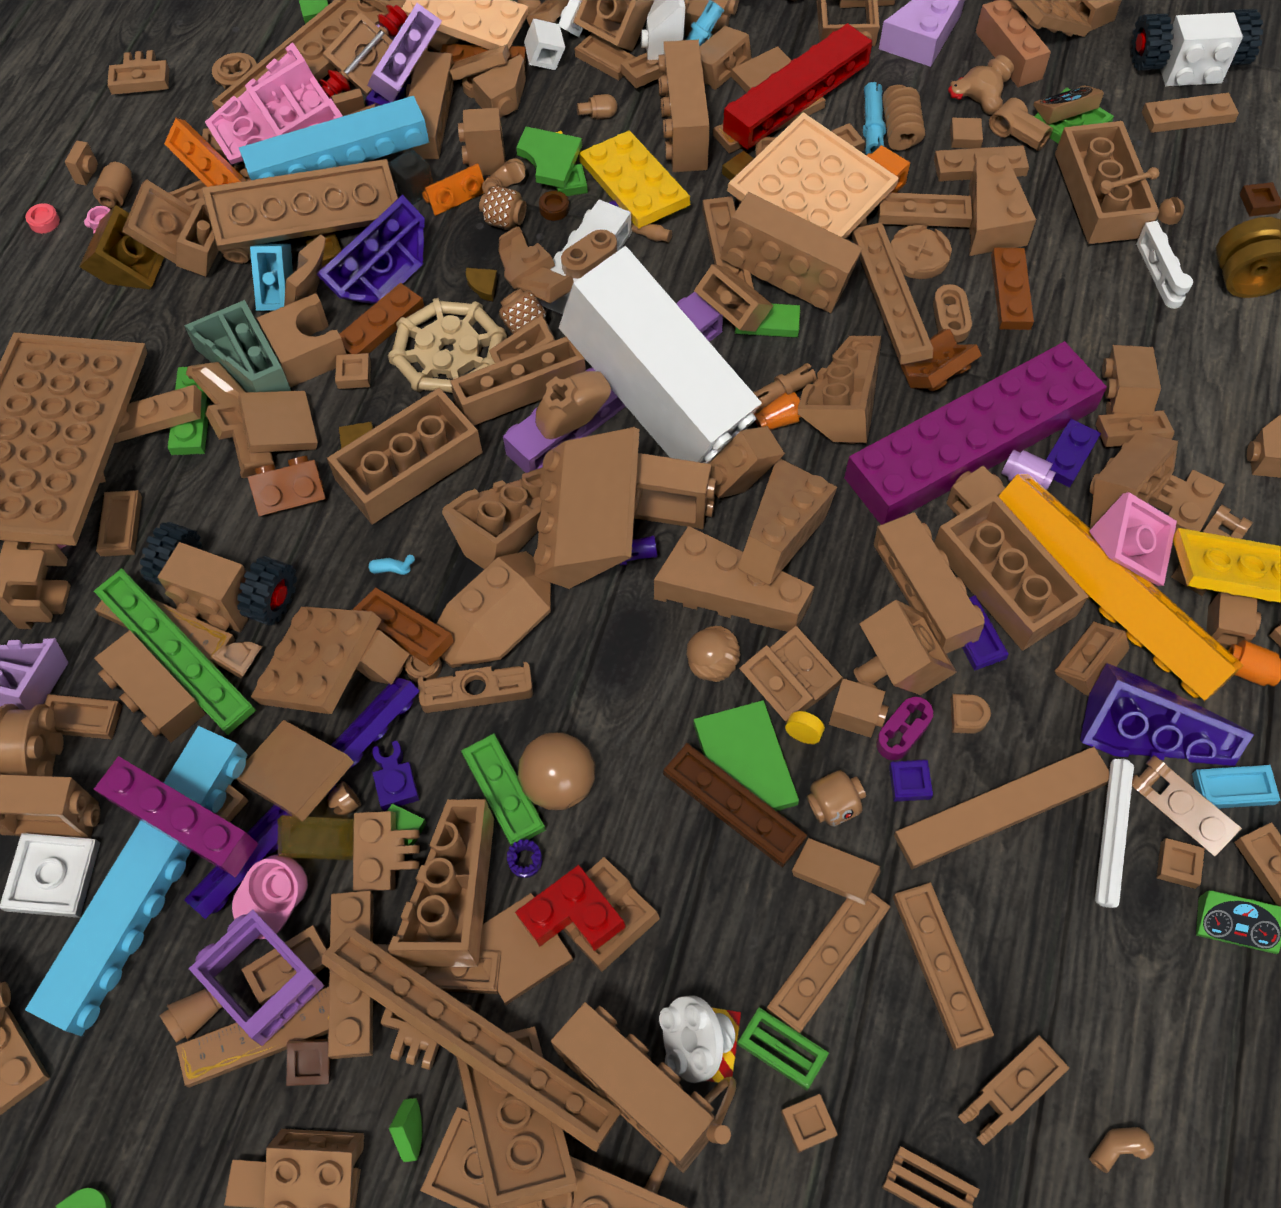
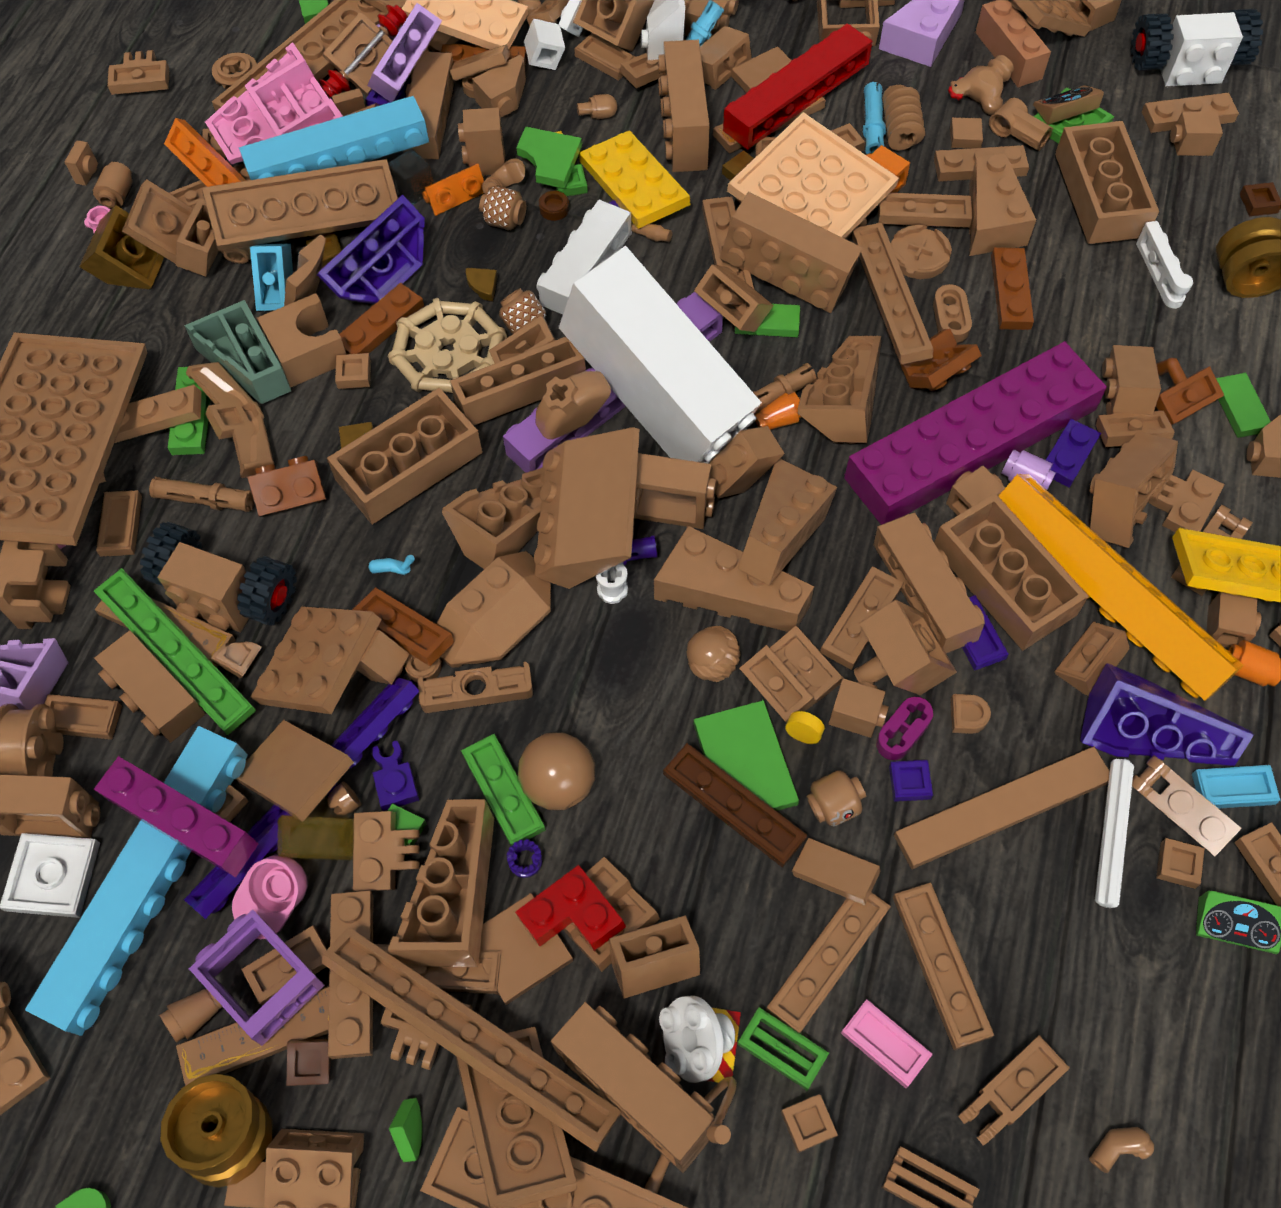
(42, 218): coral tile -> none
(214, 495): none -> medium nougat pin
(216, 1130): none -> pearl gold wheel
(277, 421): medium nougat tile -> none
(530, 267): medium nougat plate -> none
(592, 251): medium nougat plate -> none
(616, 591): none -> white bush
(655, 956): none -> medium nougat brick
(847, 638): none -> medium nougat plate
(886, 1043): none -> bright pink tile
(1107, 186): medium nougat hinge -> none
(1137, 537): bright pink slope -> none
(1171, 211): medium nougat hinge -> none
(1187, 393): none -> dark orange plate
(1196, 133): none -> medium nougat brick
(1242, 405): none -> bright green tile

